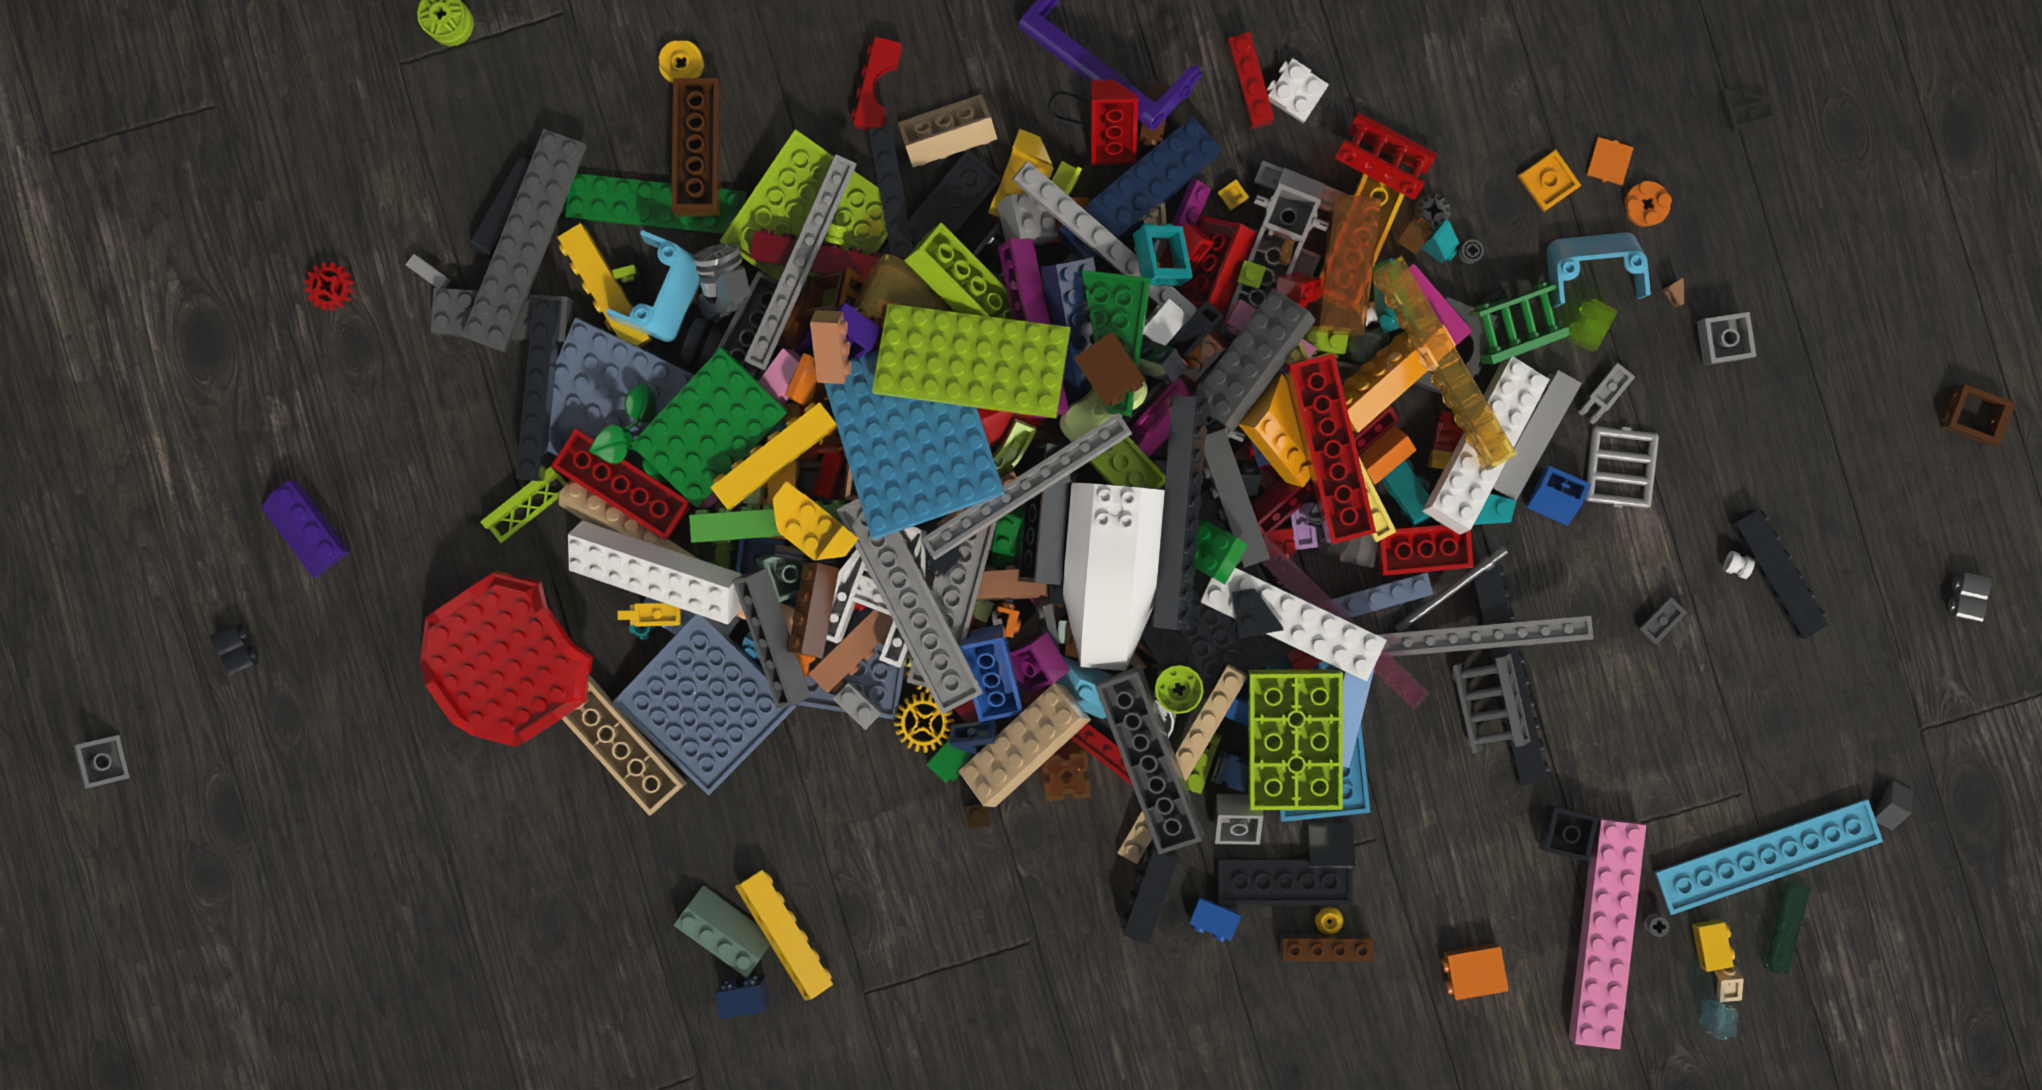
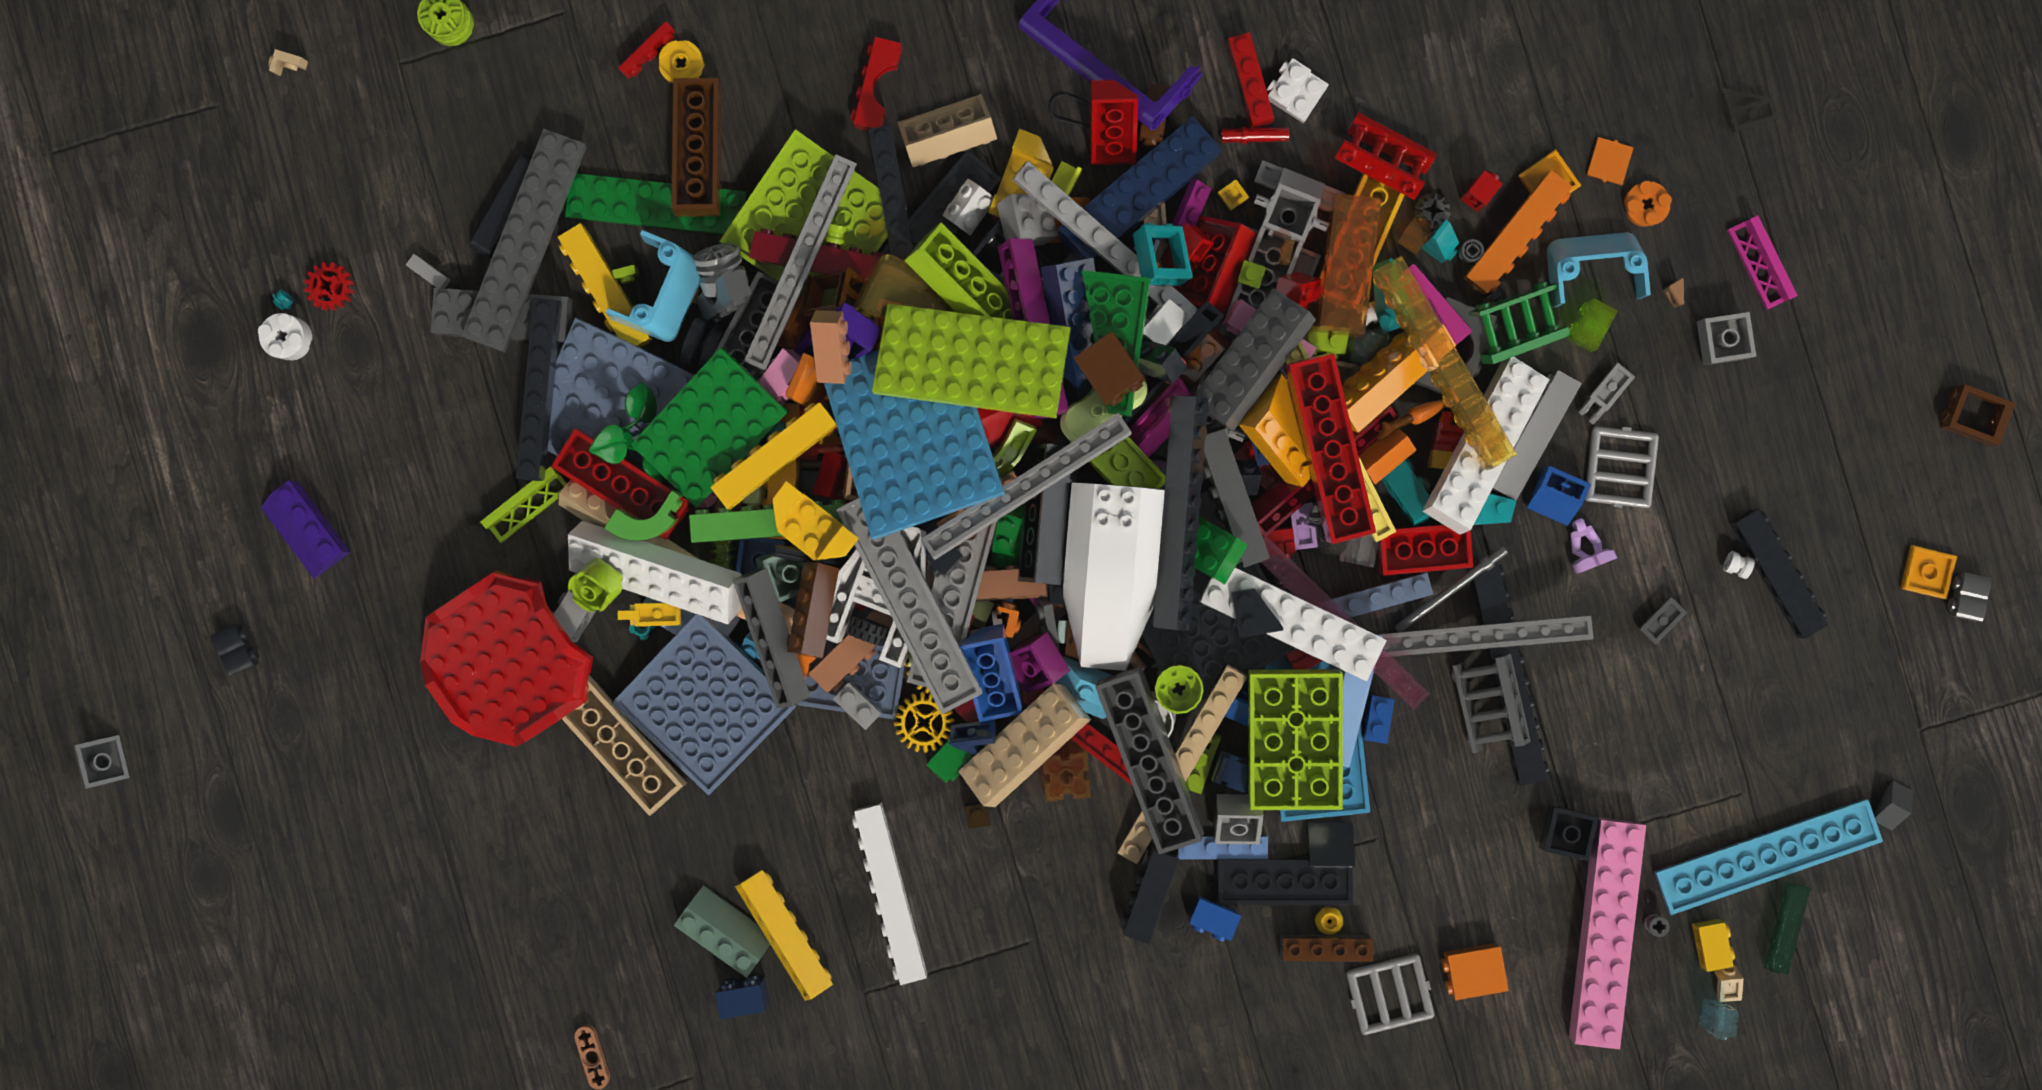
(273, 333): none -> white brick
(282, 59): none -> tan bracket
(282, 300): none -> teal plate
(571, 616): none -> light grey brick
(595, 585): none -> lime brick
(603, 1070): none -> nougat beam
(633, 528): none -> bright green arch
(647, 50): none -> red plate
(867, 630): none -> black tyre
(890, 892): none -> white brick
(968, 206): none -> white bracket
(1209, 850): none -> medium blue plate
(1254, 135): none -> red pin
(1377, 718): none -> blue brick
(1387, 1023): none -> light grey bar
(1414, 415): none -> piece
(1481, 190): none -> red brick
(1518, 232): none -> orange brick
(1587, 561): none -> lavender piece
(1770, 261): none -> dark pink fence
(1928, 572): none -> light orange tile

